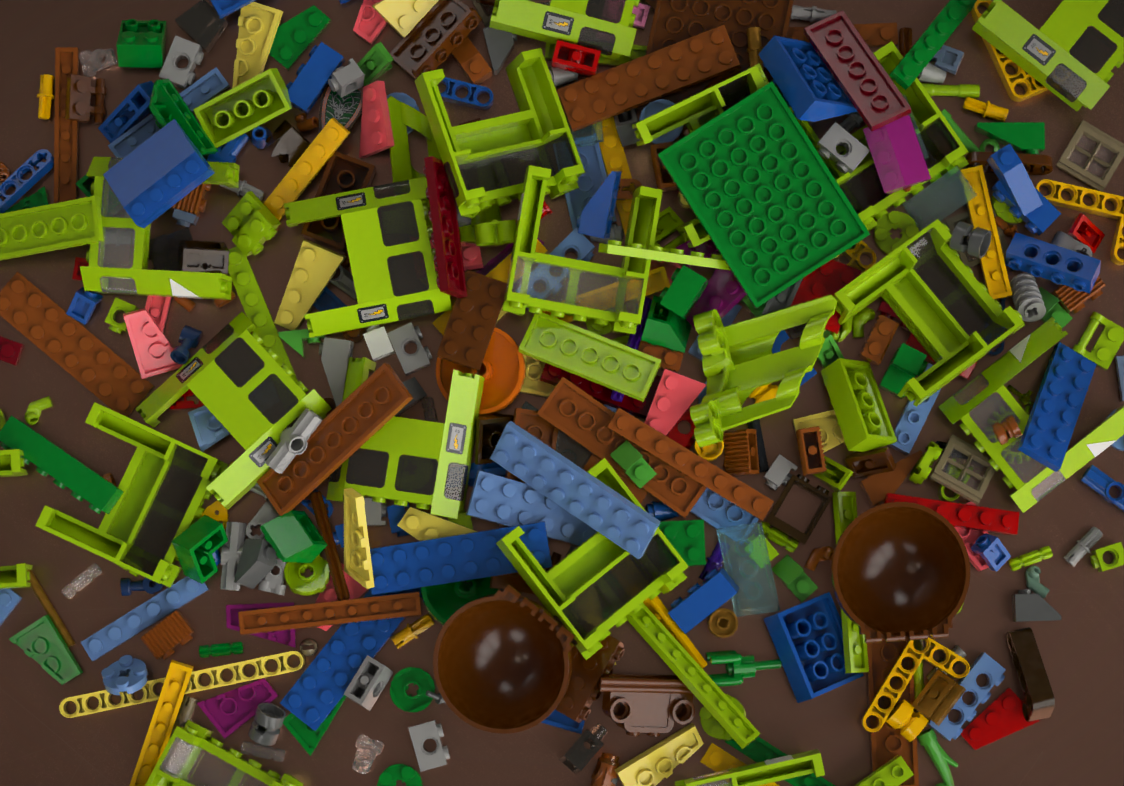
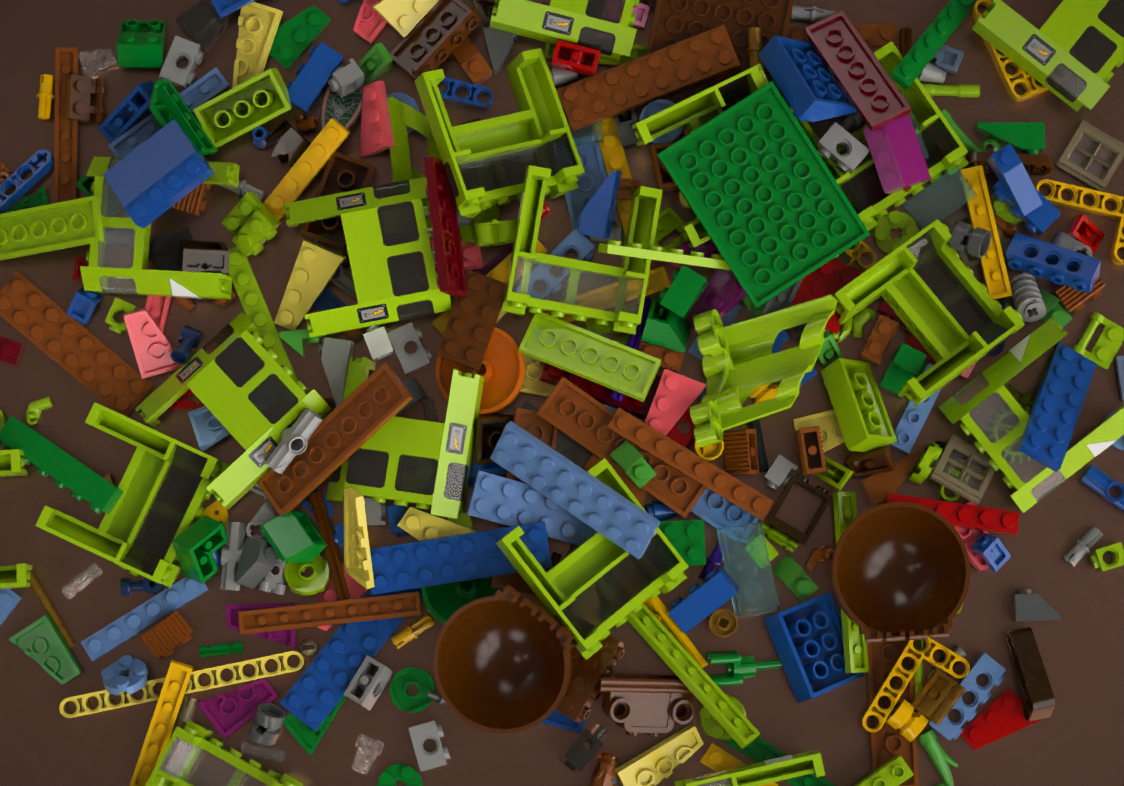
(184, 218): sand blue plate -> none
(230, 150): blue piece -> none
(986, 109): yellow axle -> none
(1011, 428): dark orange wheel -> none
(1030, 558): lime axle -> none
(1033, 581): sand green arm -> none

